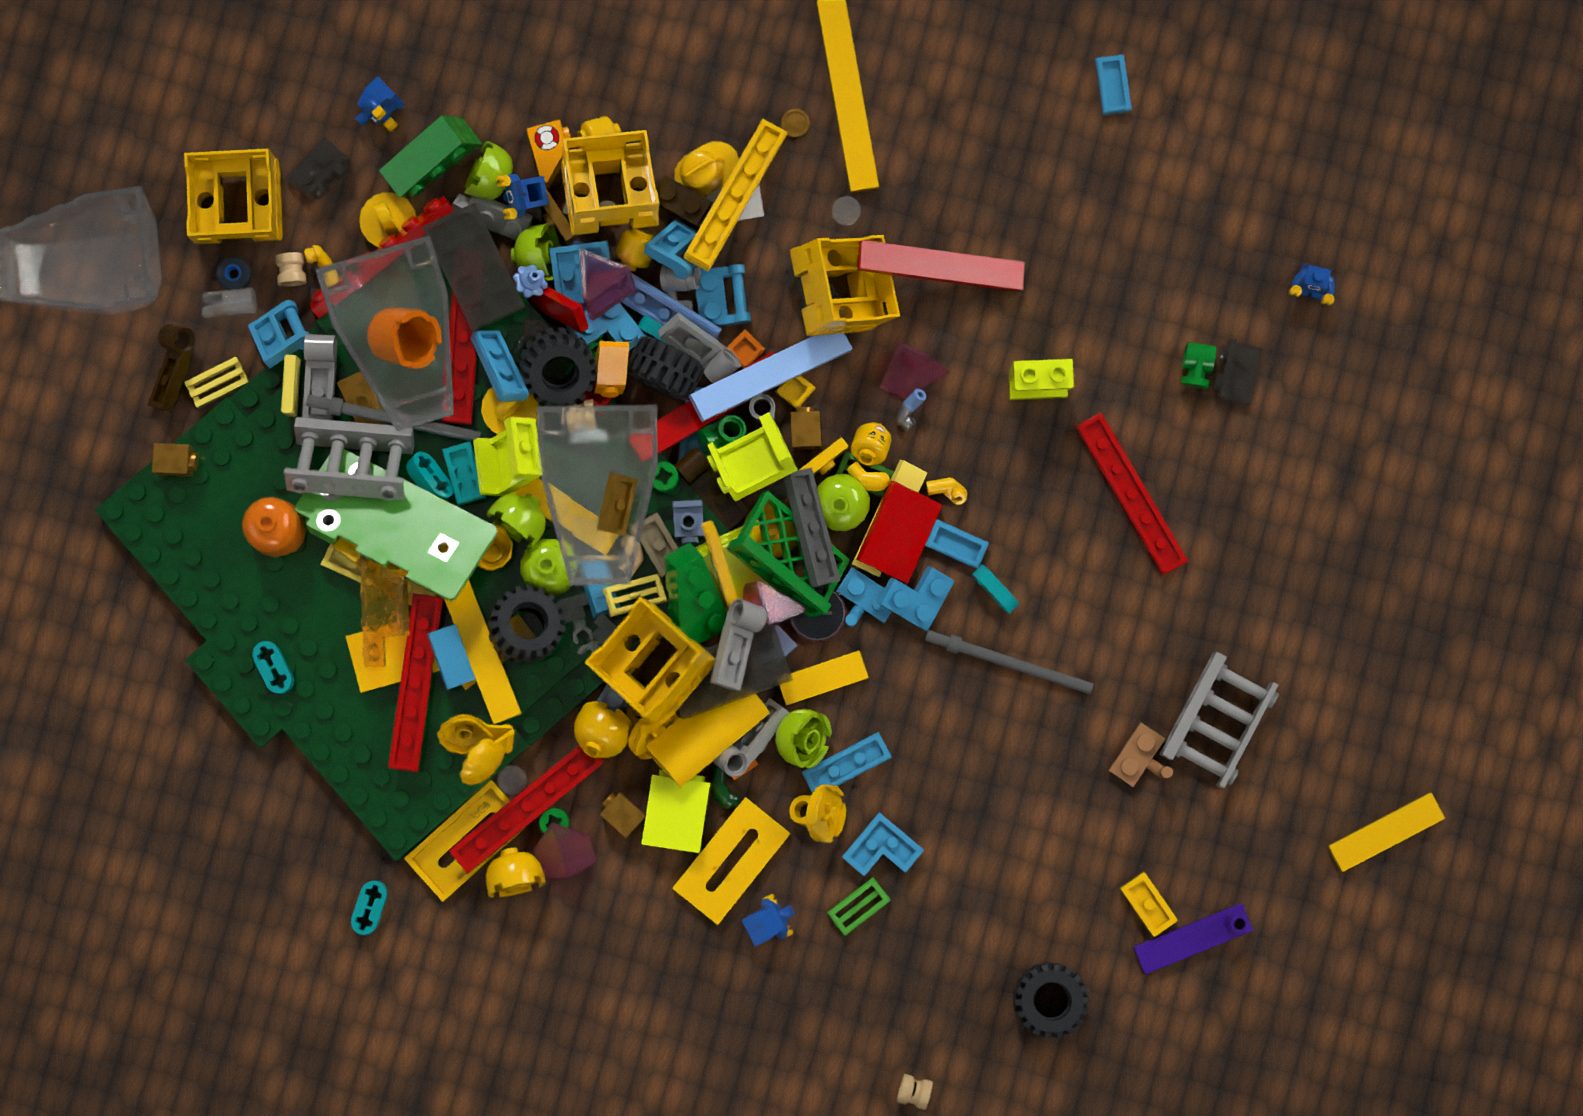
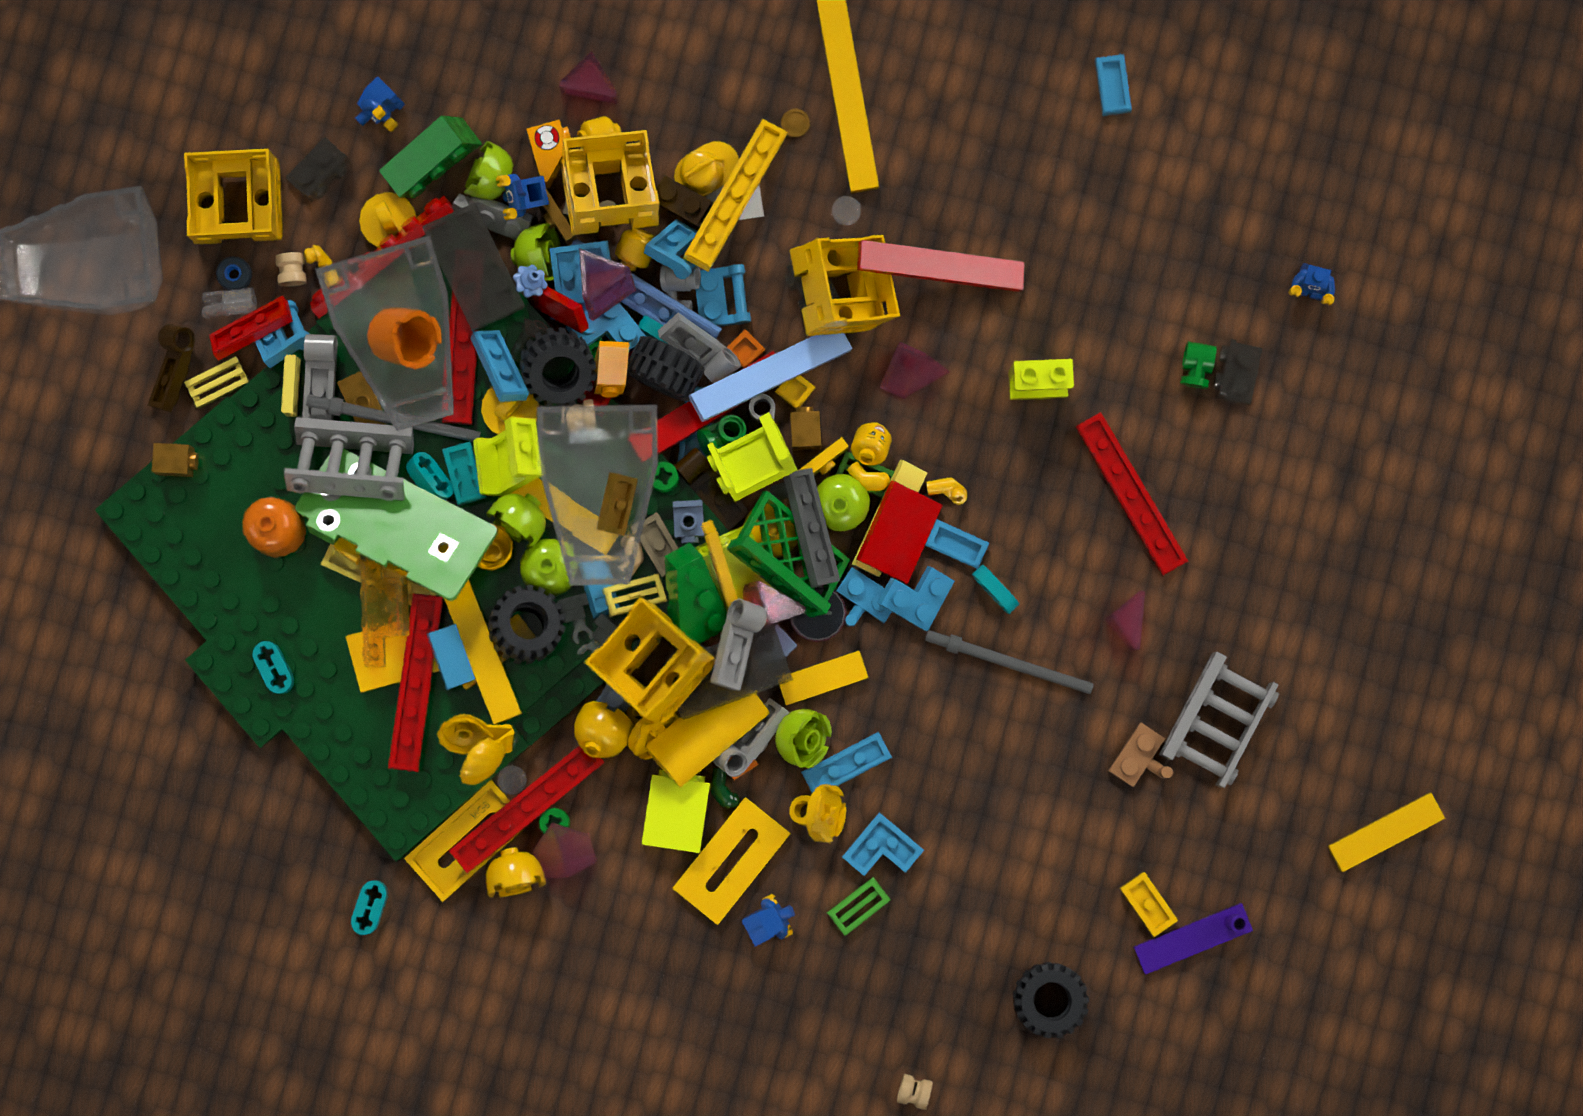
(250, 328): none -> red tile
(589, 81): none -> clear pink slope
(622, 814): pearl gold brick -> none
(908, 406): arm -> none
(1128, 620): none -> clear pink slope

